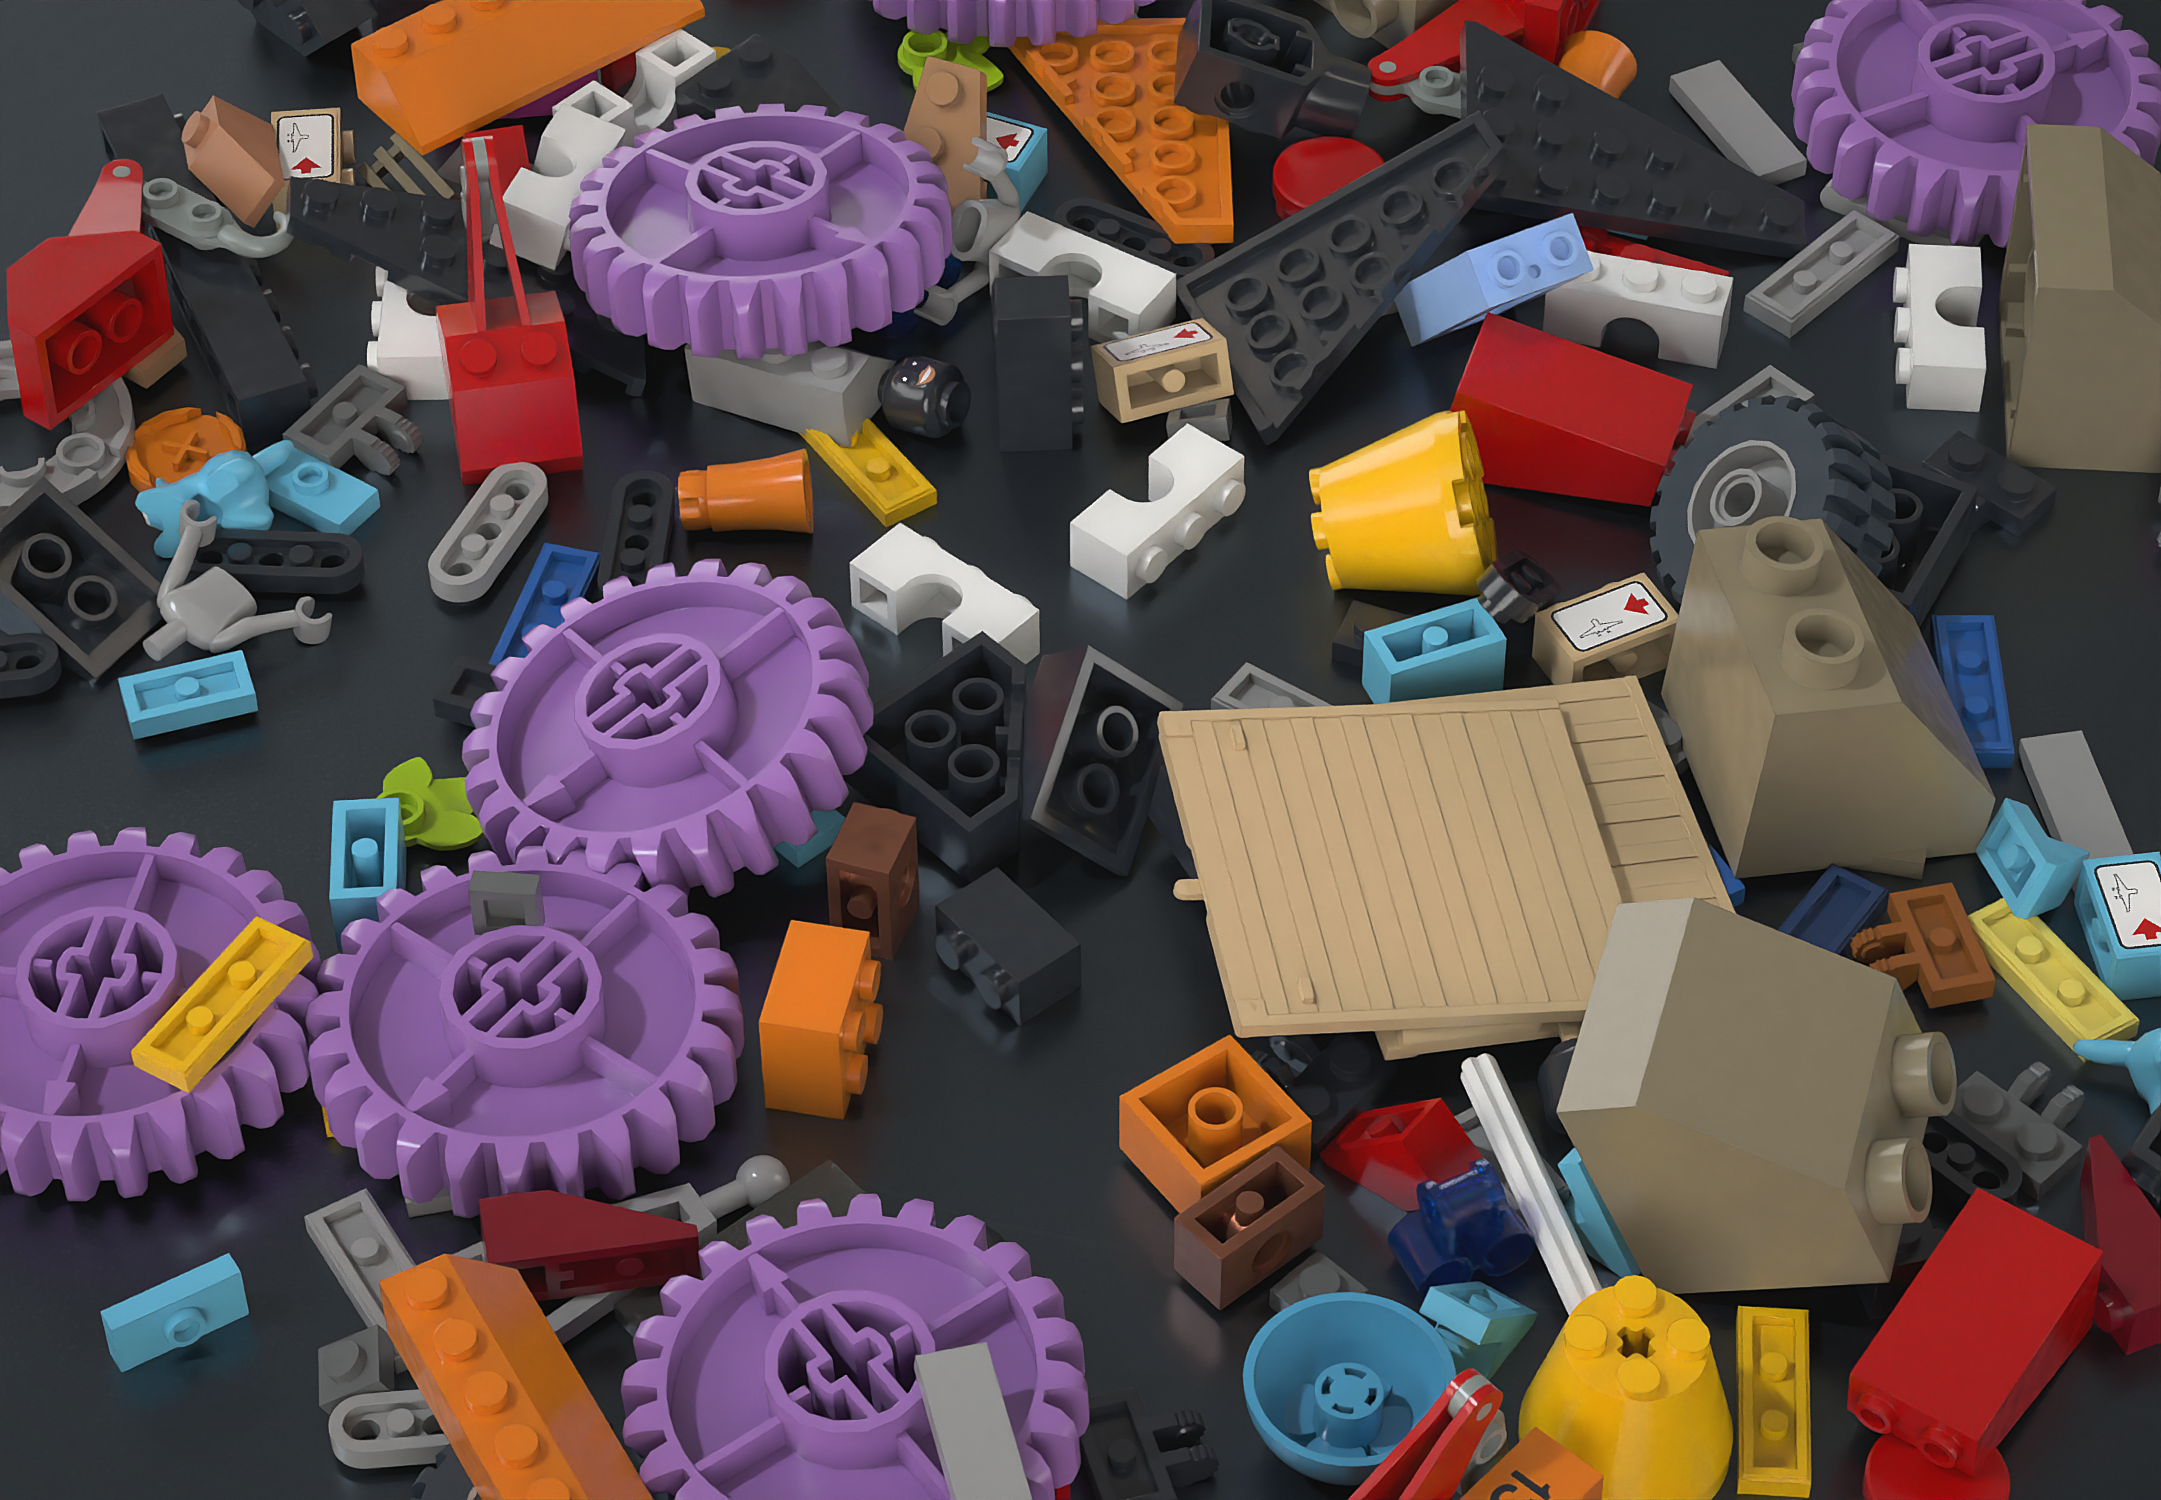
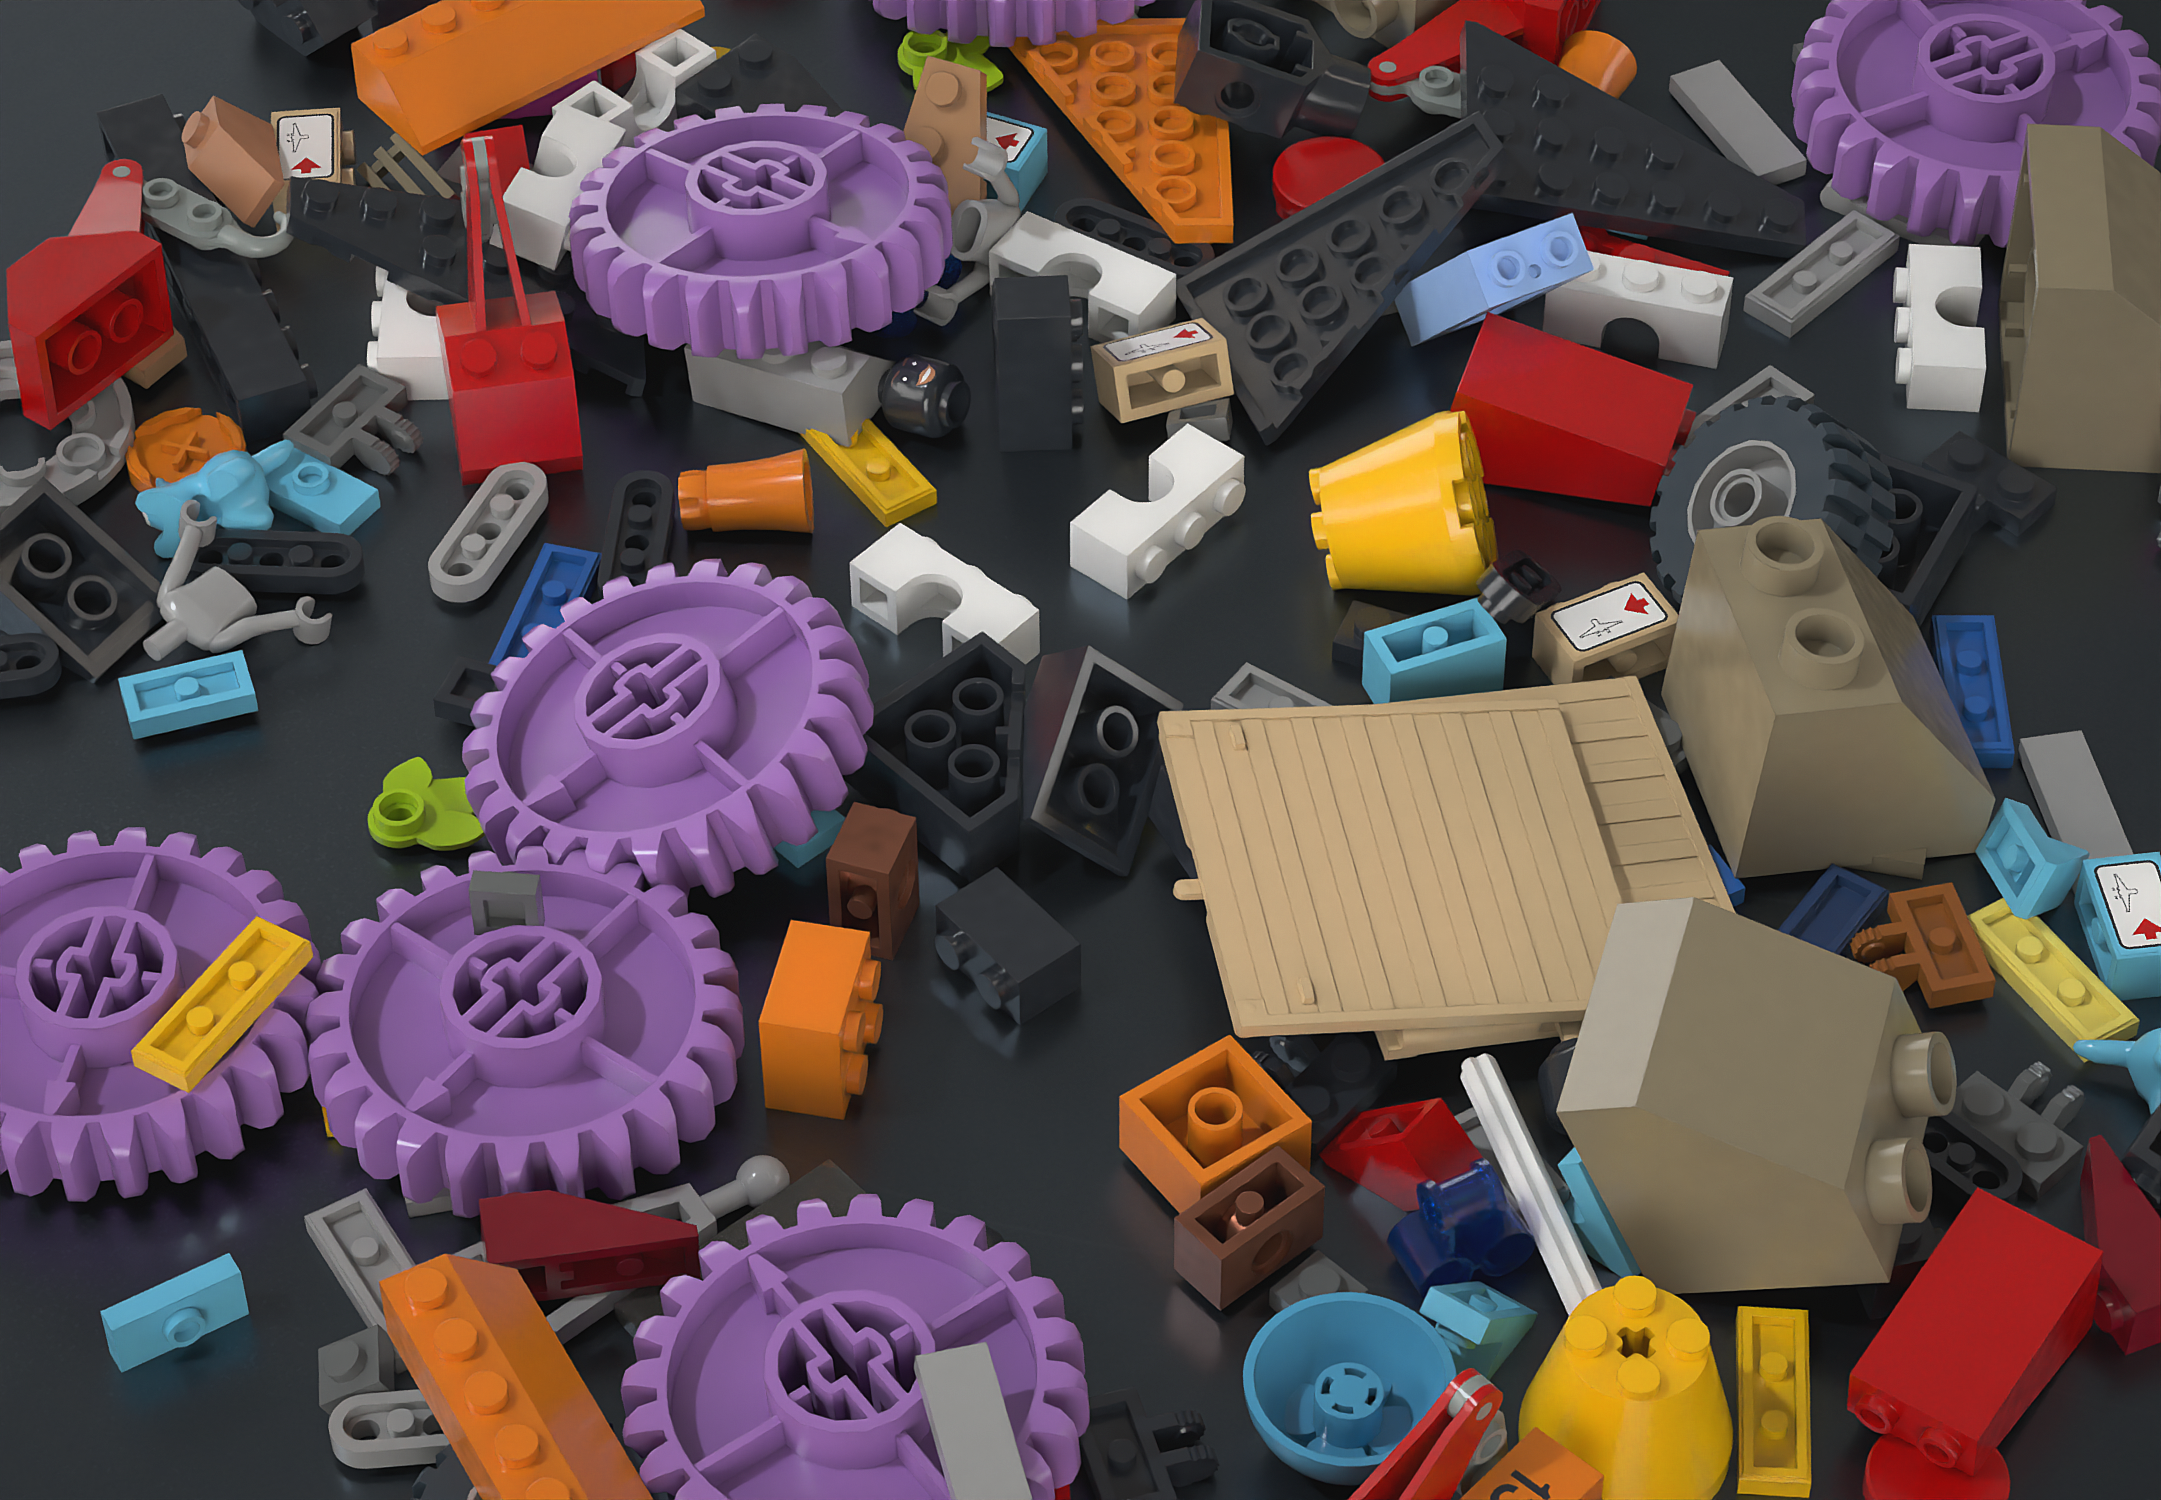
(365, 858): medium azure brick -> none

